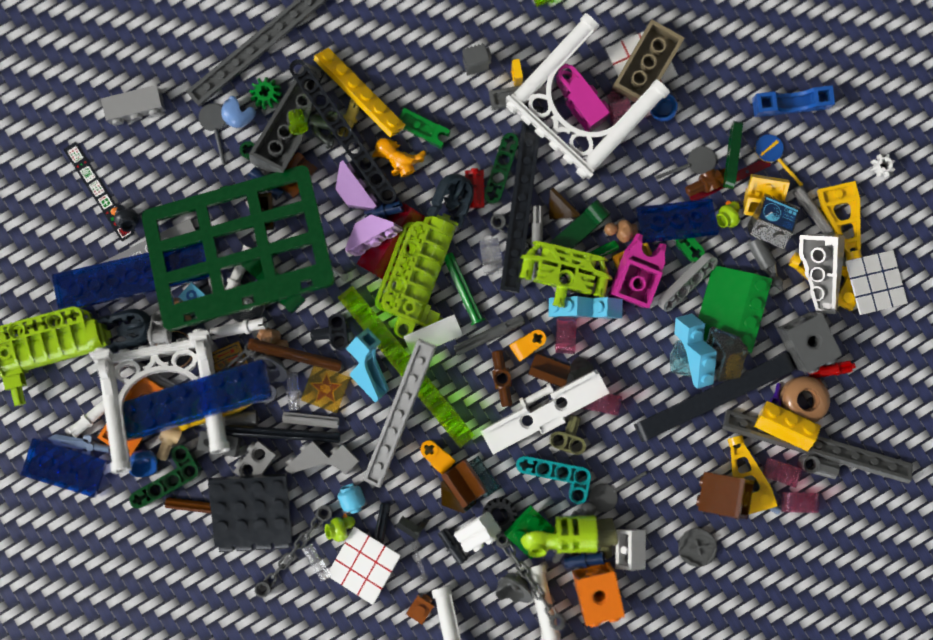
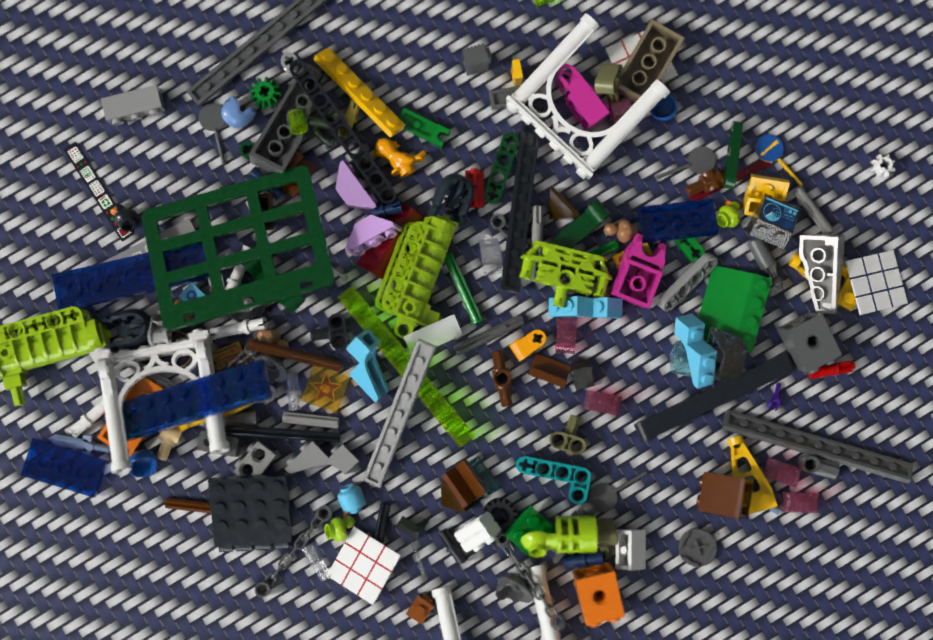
(164, 481): dark green beam -> none
(288, 57): none -> light grey bush
(439, 458): light orange piece -> none
(547, 417): white piece -> none
(609, 81): none -> olive beam
(785, 103): blue arch -> none
(787, 426): yellow brick -> none
(818, 391): medium nougat piece -> none
(839, 195): yellow plate -> none

